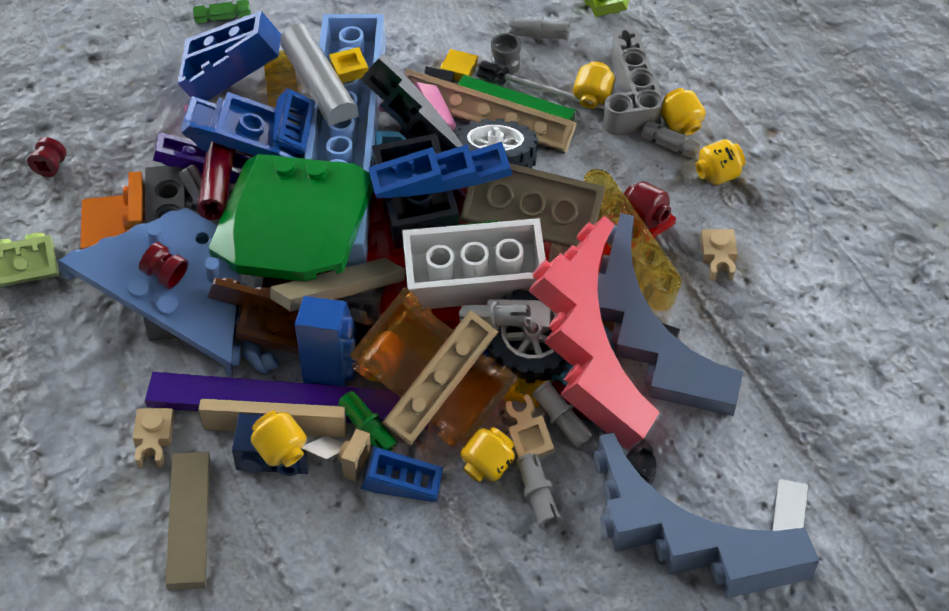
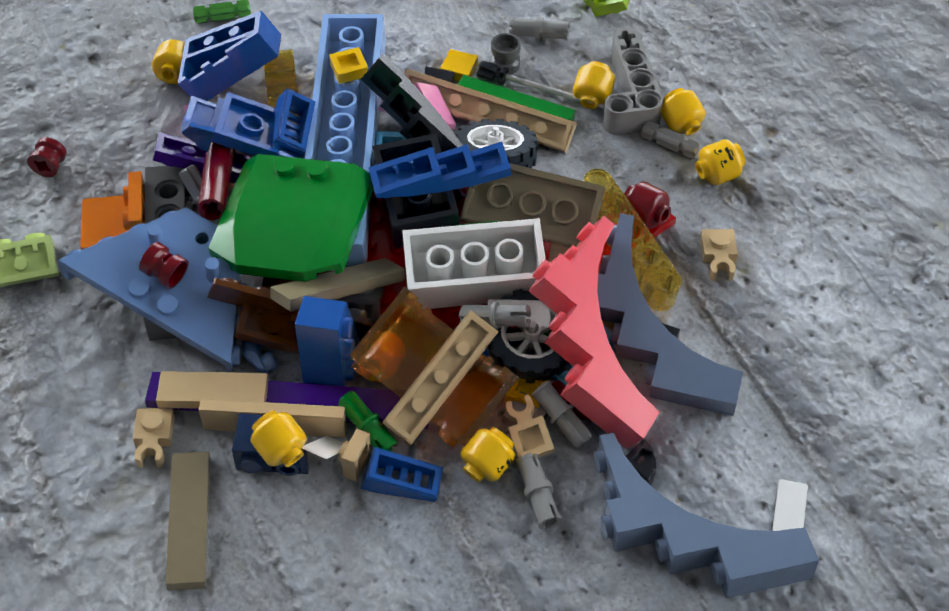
(168, 61): none -> yellow head
(188, 388): none -> tan tile
(318, 74): light grey brick -> none

